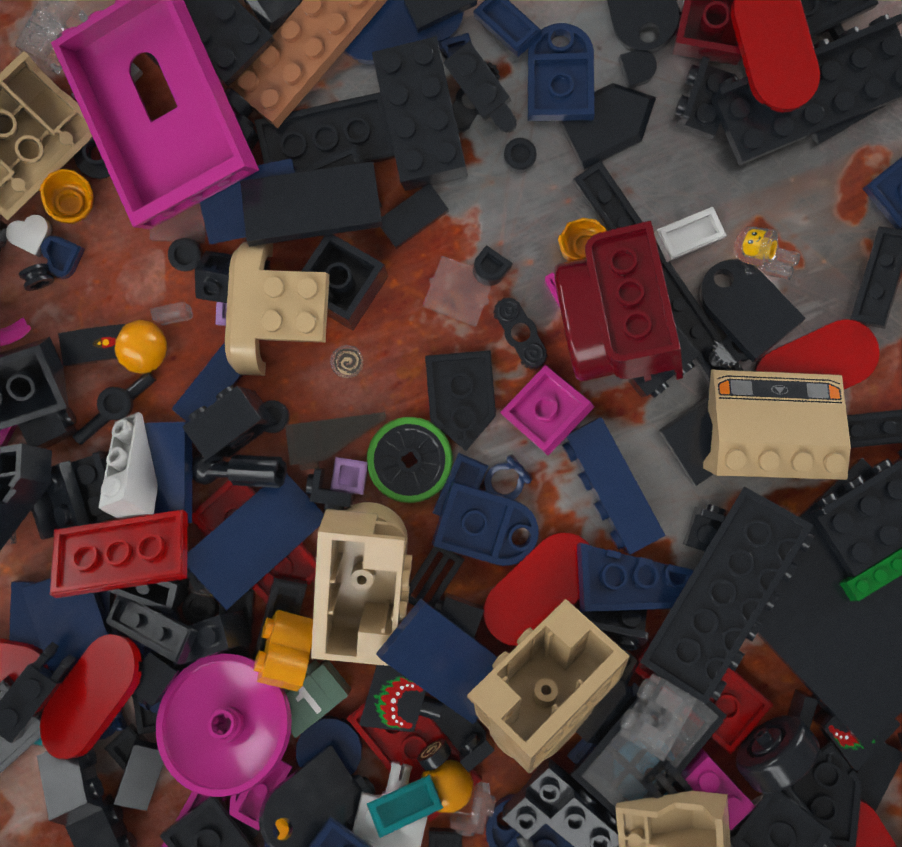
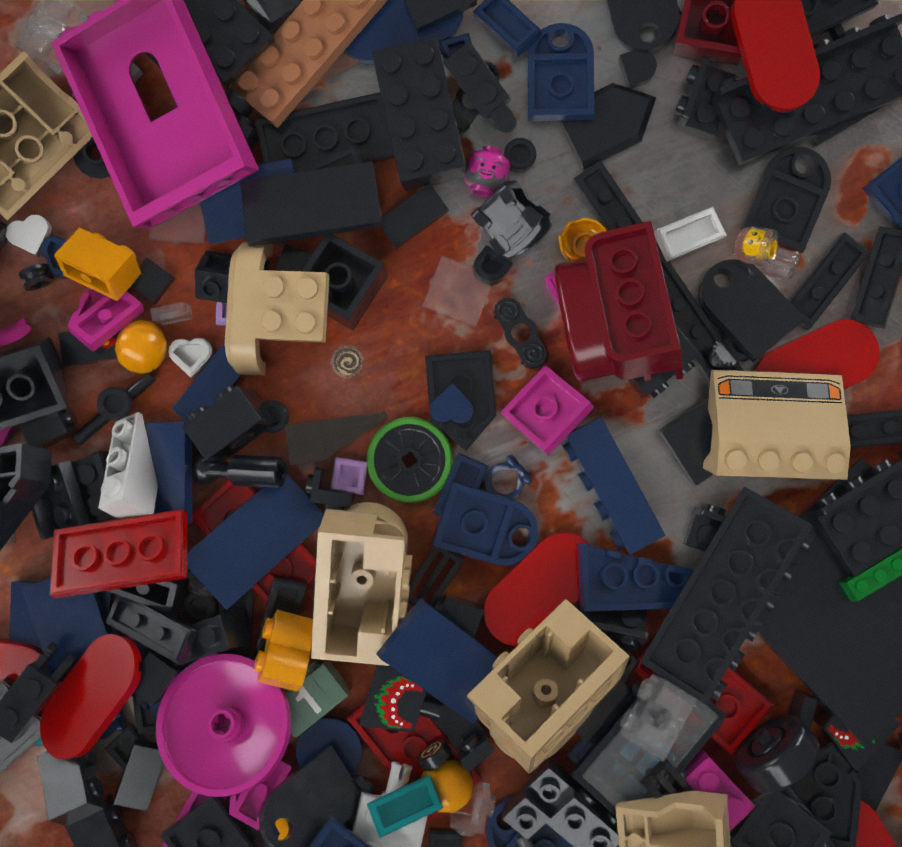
(67, 196): light orange hair -> none
(98, 263): none -> light orange brick
(102, 317): none -> dark pink wing
(152, 281): none -> black tile
(184, 254): black tile -> none
(191, 355): none -> white tile
(292, 259): none -> black tile
(451, 406): none -> dark blue tile
(486, 171): none -> dark pink head
(512, 220): none -> black piece
(790, 199): none -> black tile
(828, 278): none -> black tile

